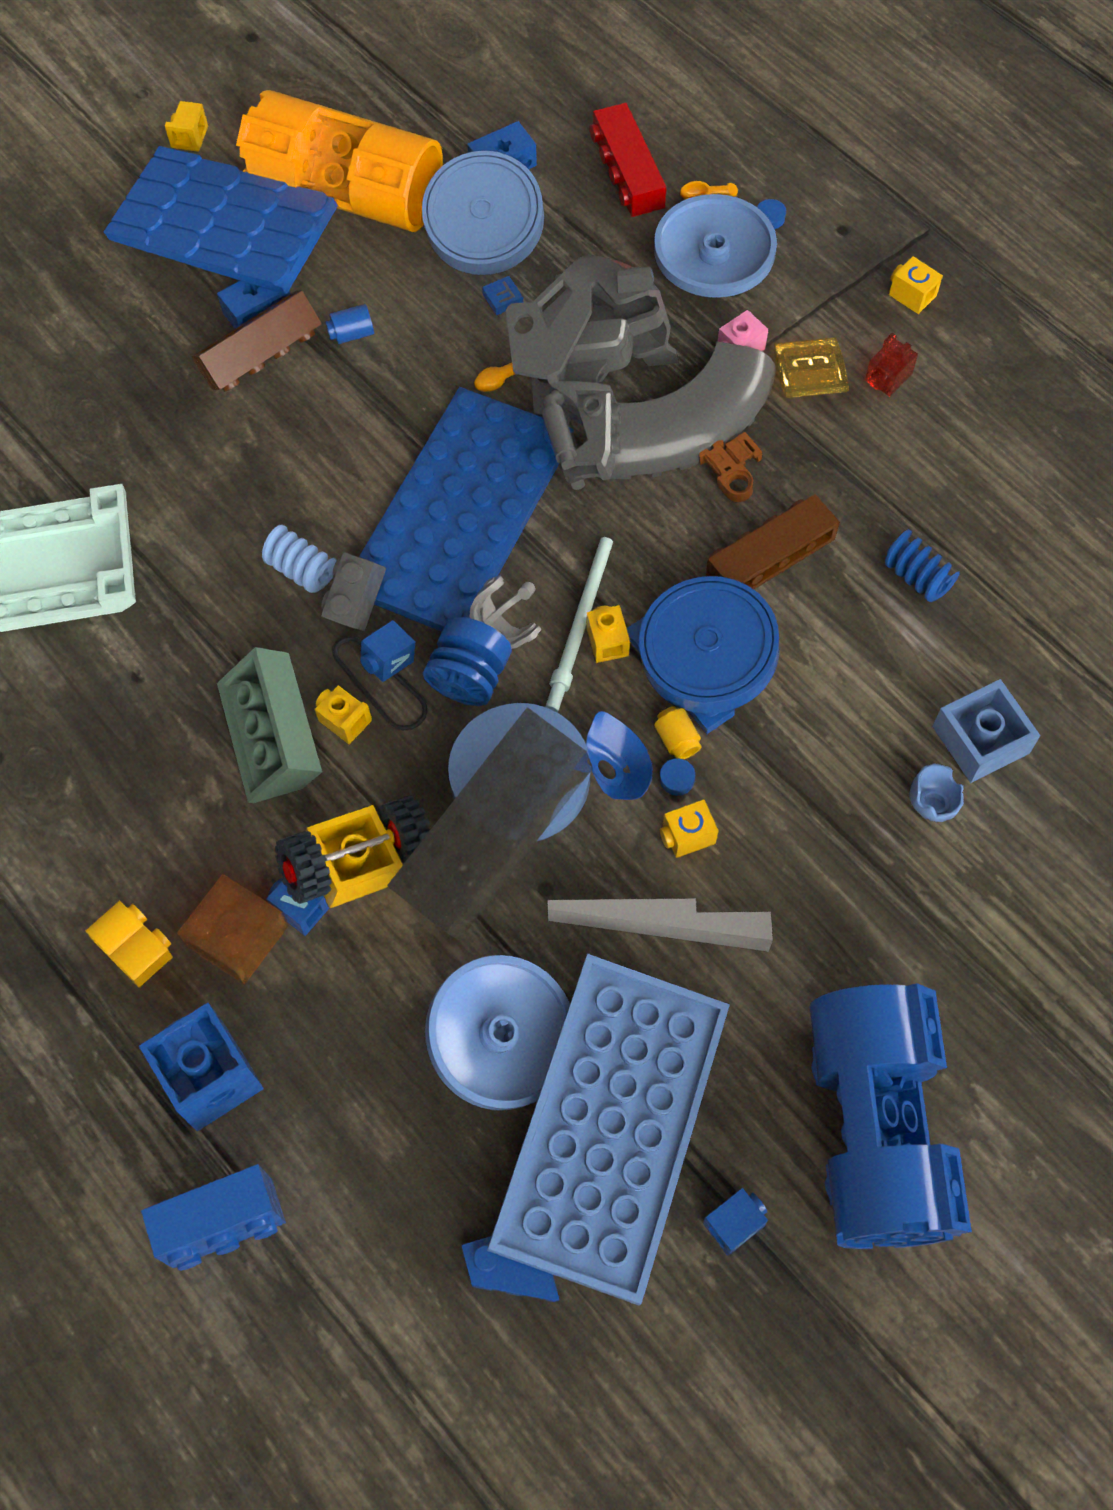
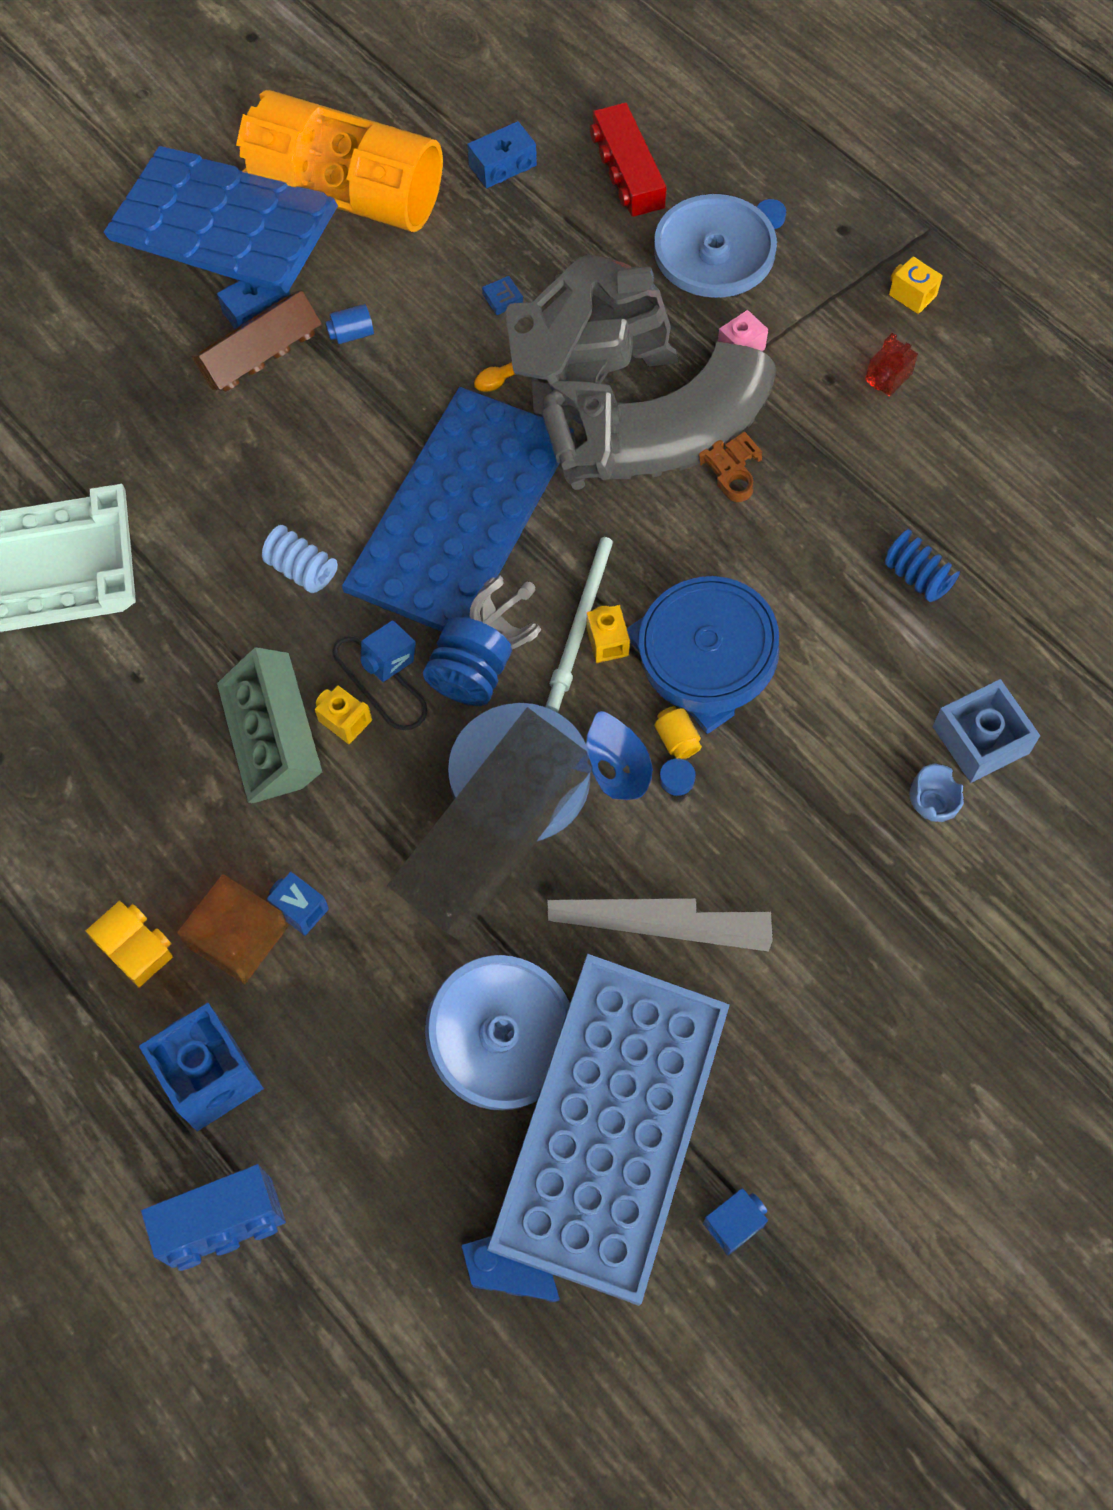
(187, 126): yellow brick -> none
(351, 852): brick -> none
(352, 591): dark grey brick -> none
(483, 212): medium blue brick -> none
(689, 829): yellow brick -> none
(699, 188): light orange piece -> none
(776, 544): reddish brown brick -> none
(811, 367): clear yellow slope -> none
(891, 1183): blue cylinder -> none

